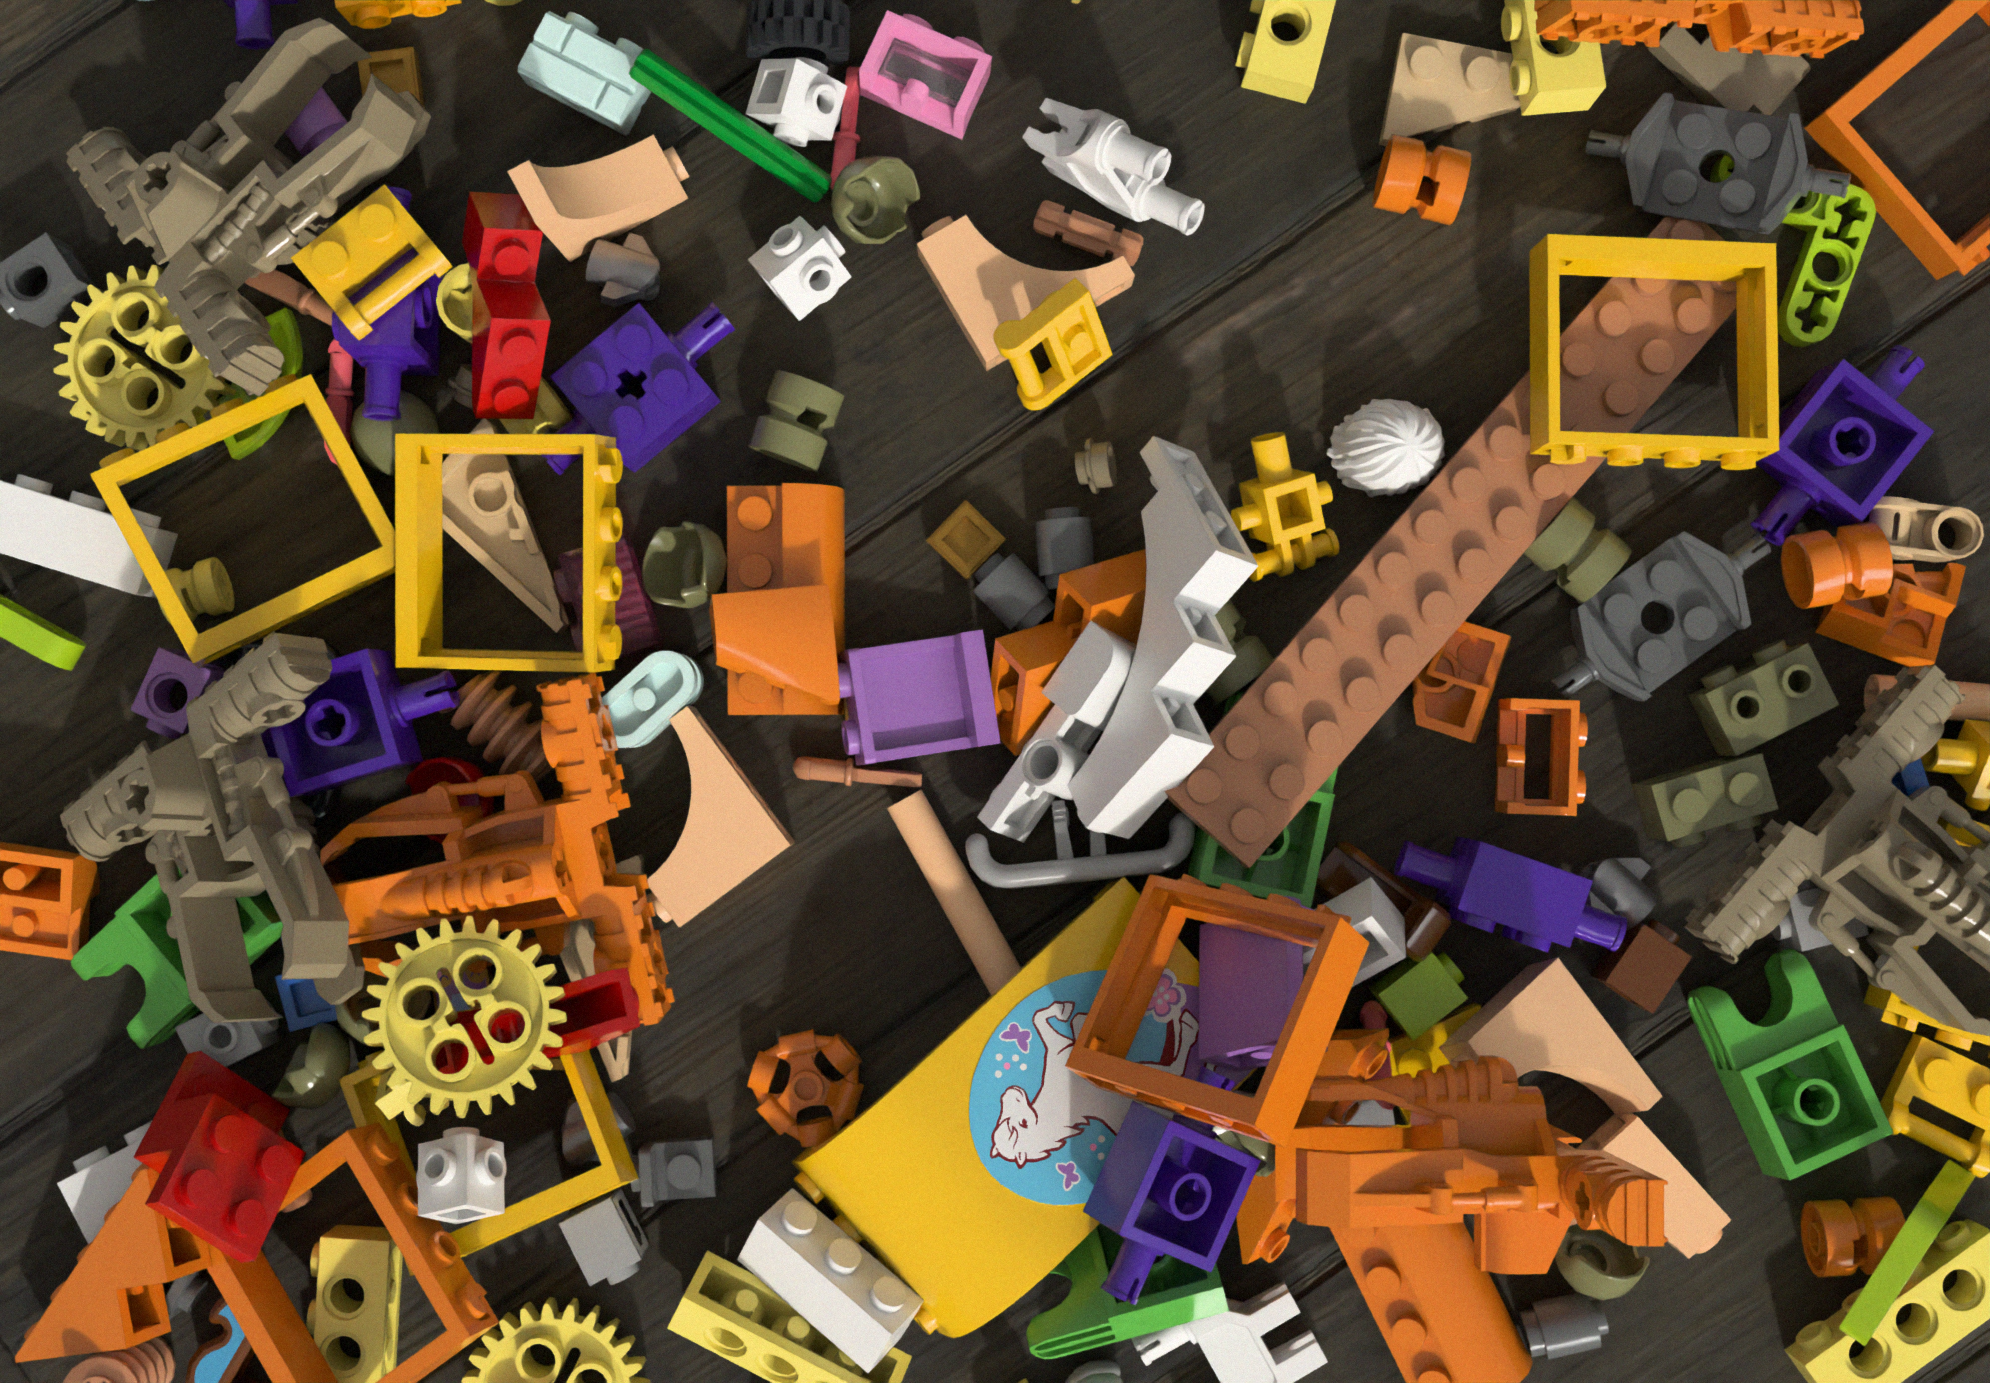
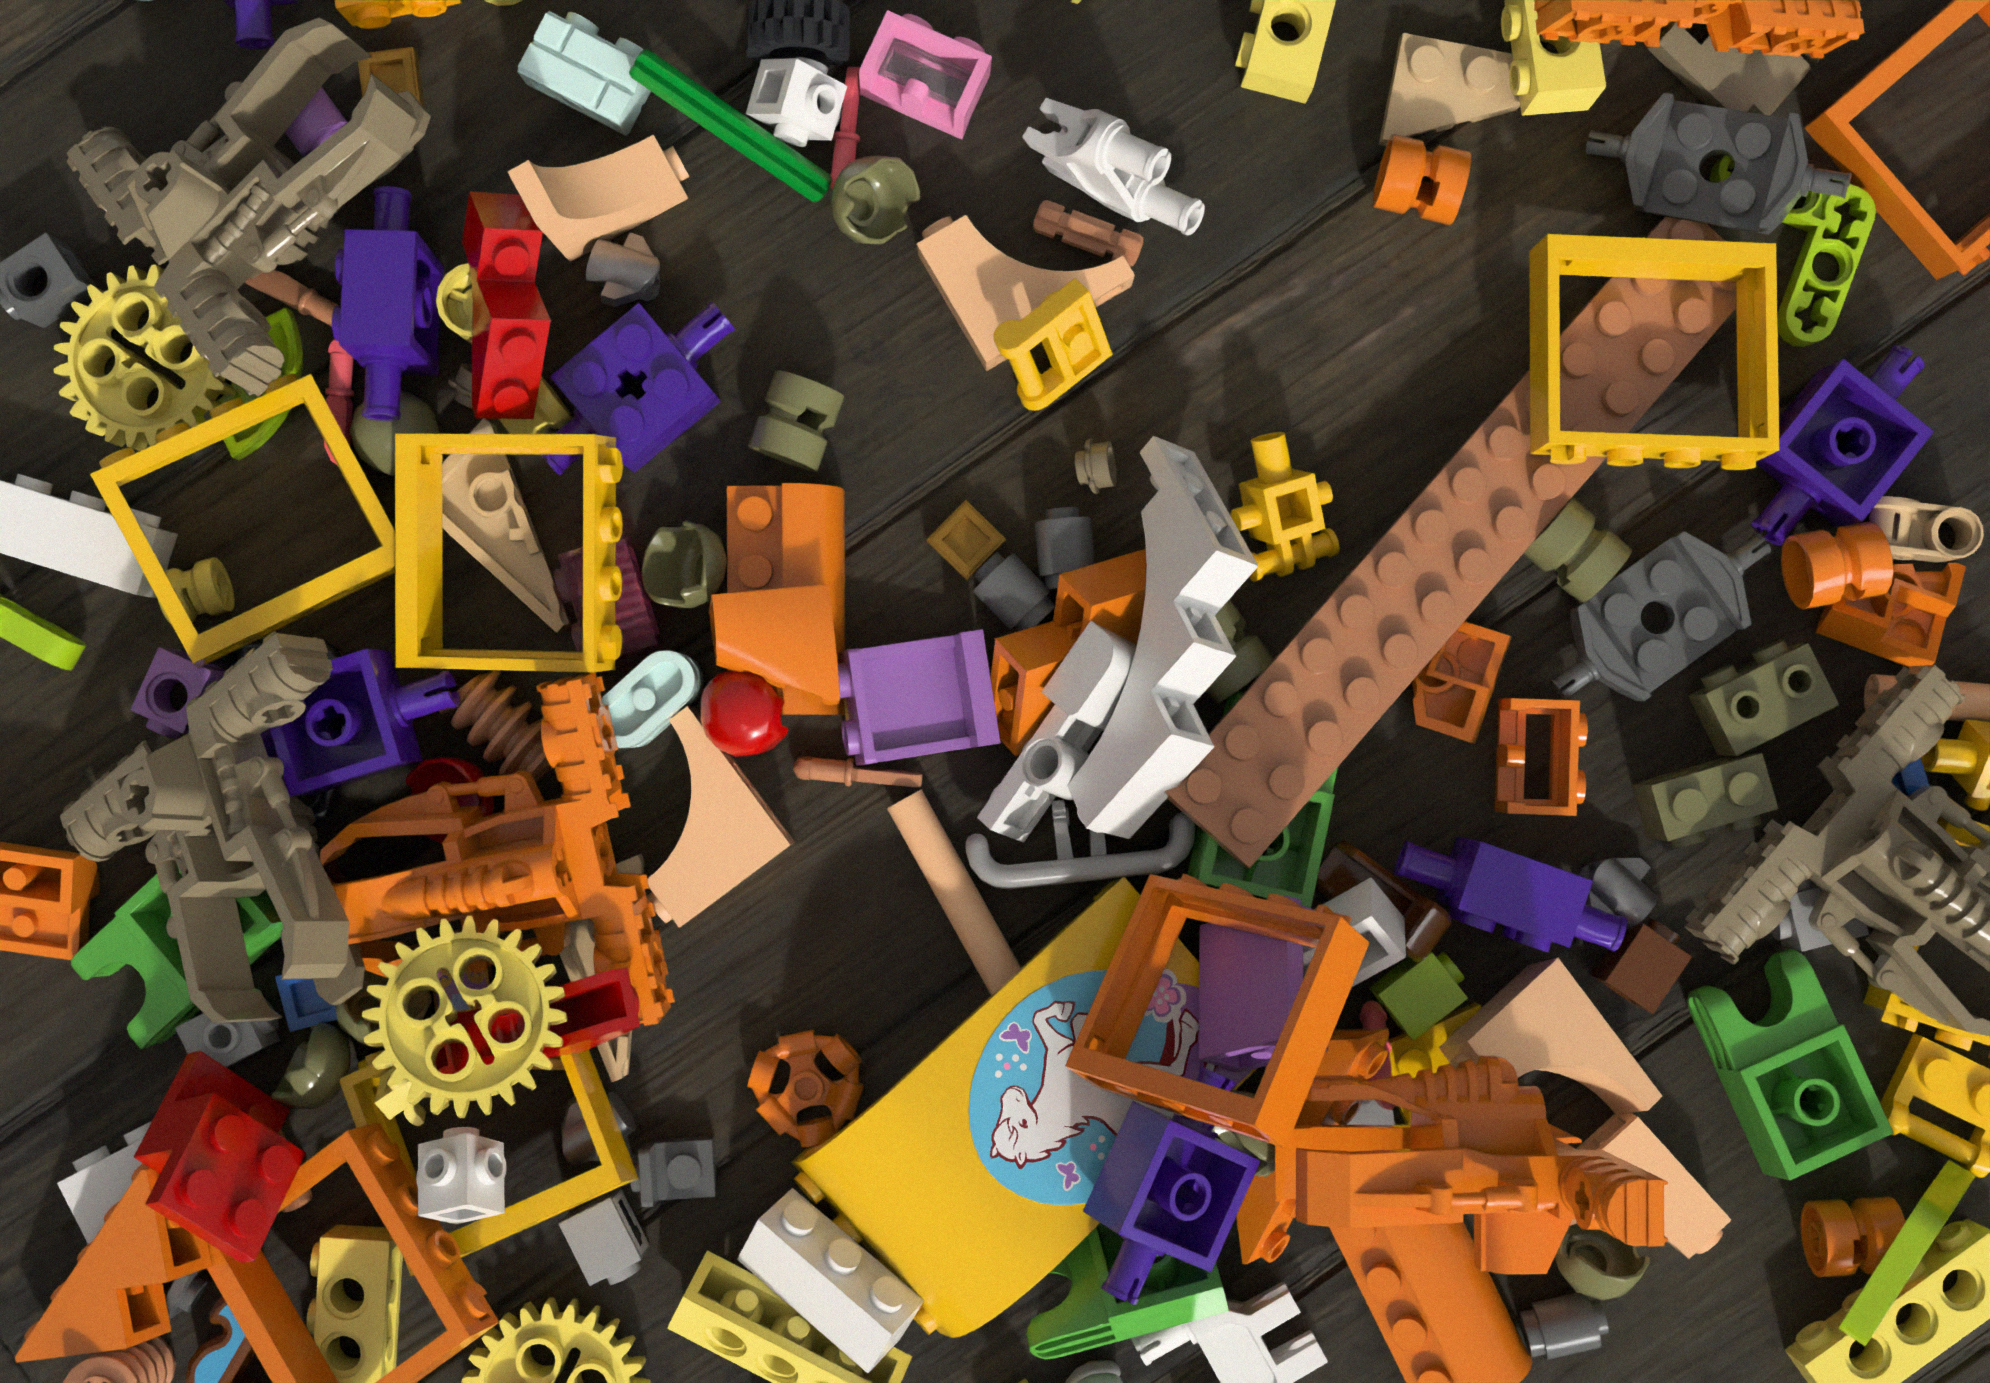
(359, 250): yellow plate -> none
(742, 714): none -> red hair
(801, 266): white brick -> none
(1387, 447): white hair -> none

